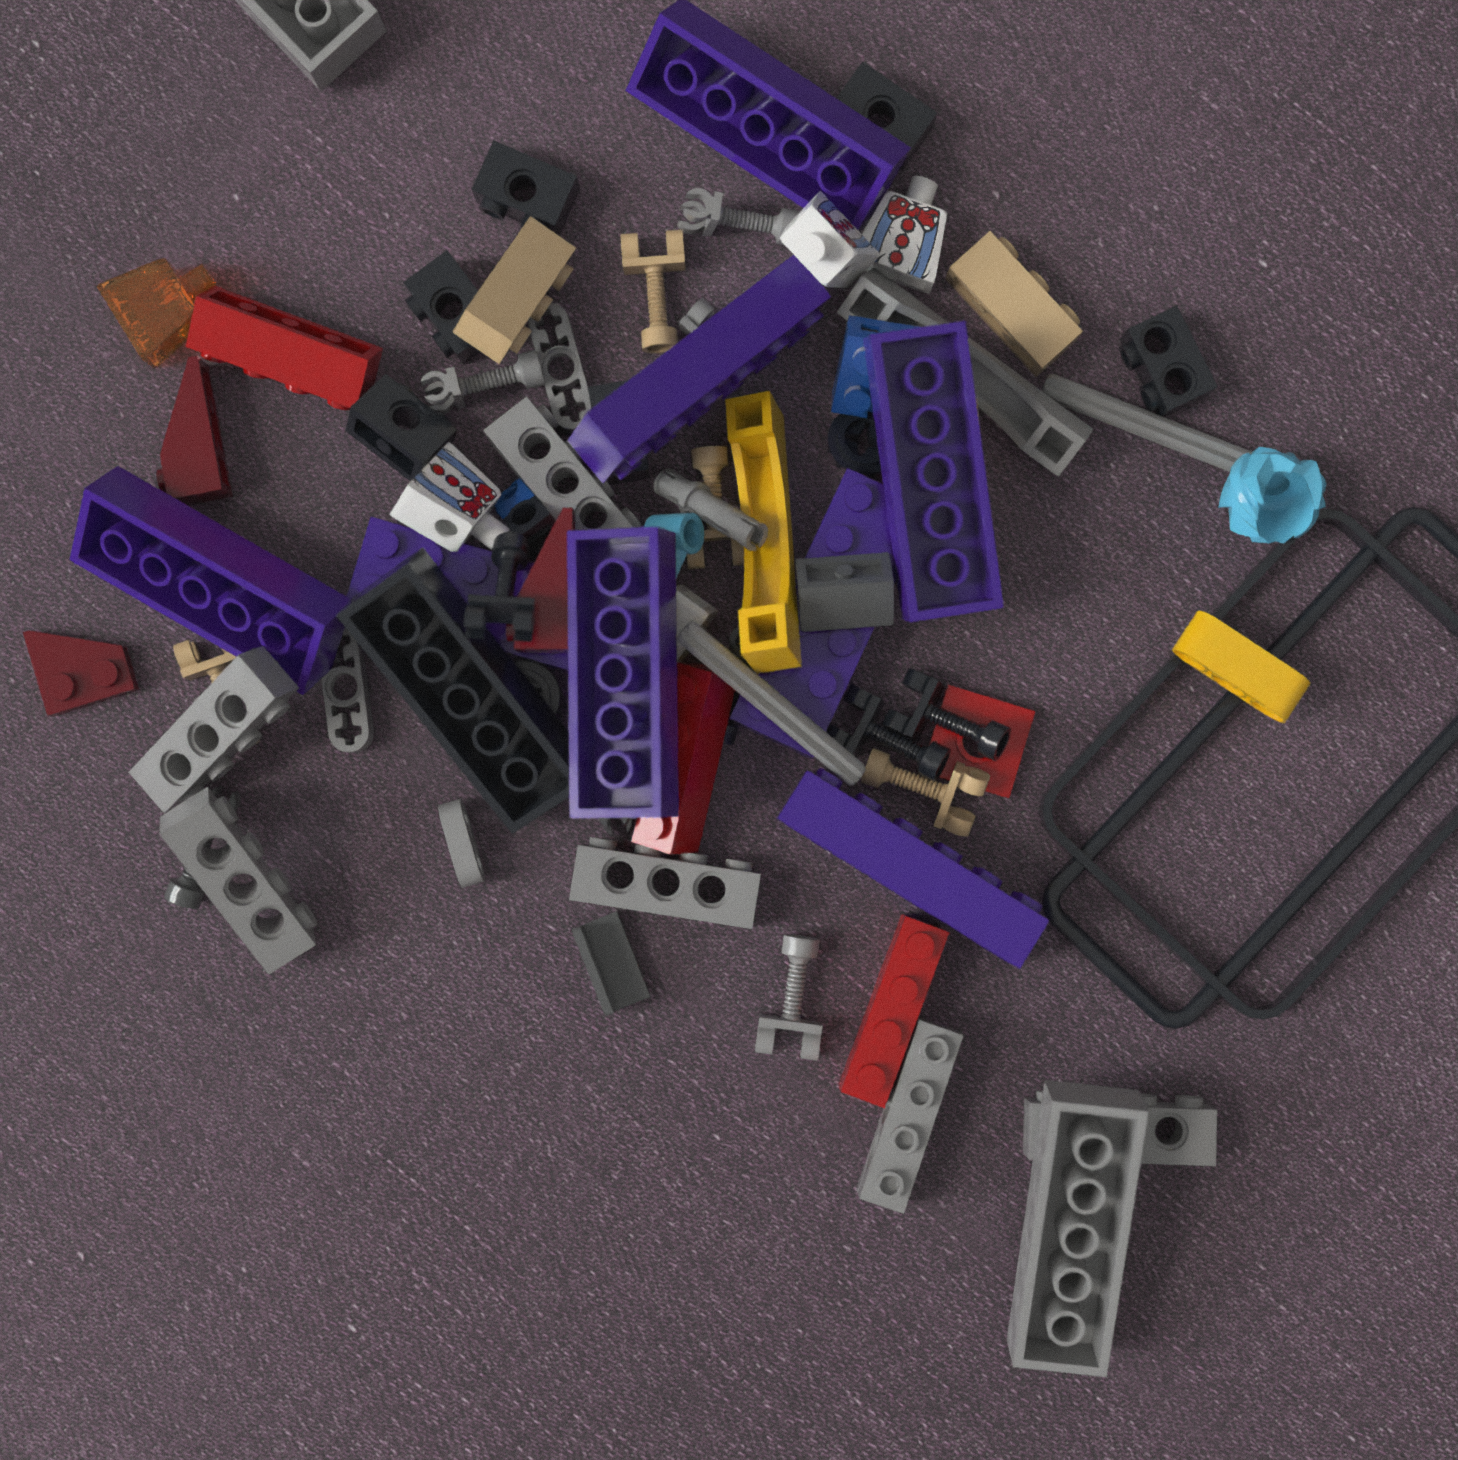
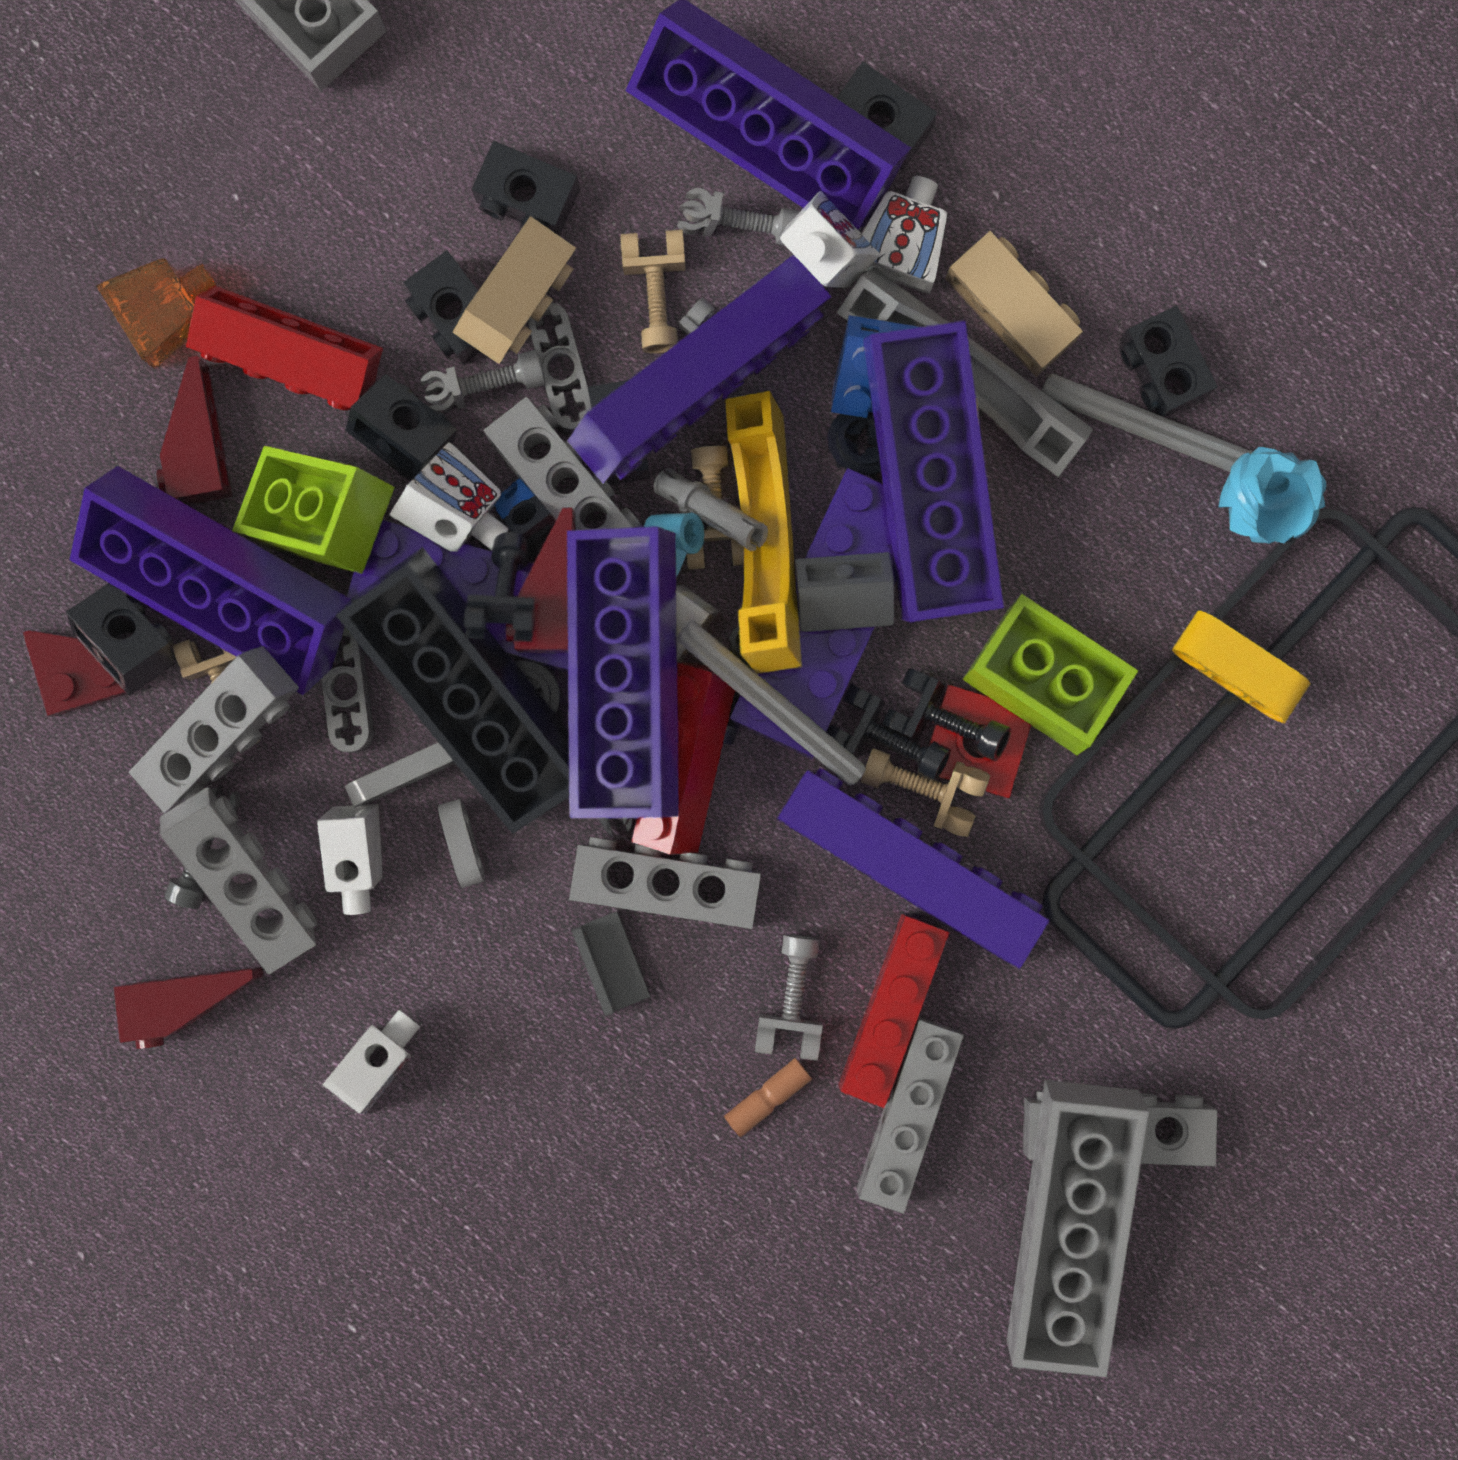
(129, 660): none -> black brick
(167, 1006): none -> dark red slope
(313, 508): none -> lime brick
(352, 836): none -> white torso
(355, 1077): none -> white torso
(398, 775): none -> light grey beam
(763, 1101): none -> nougat piece
(1050, 675): none -> lime brick

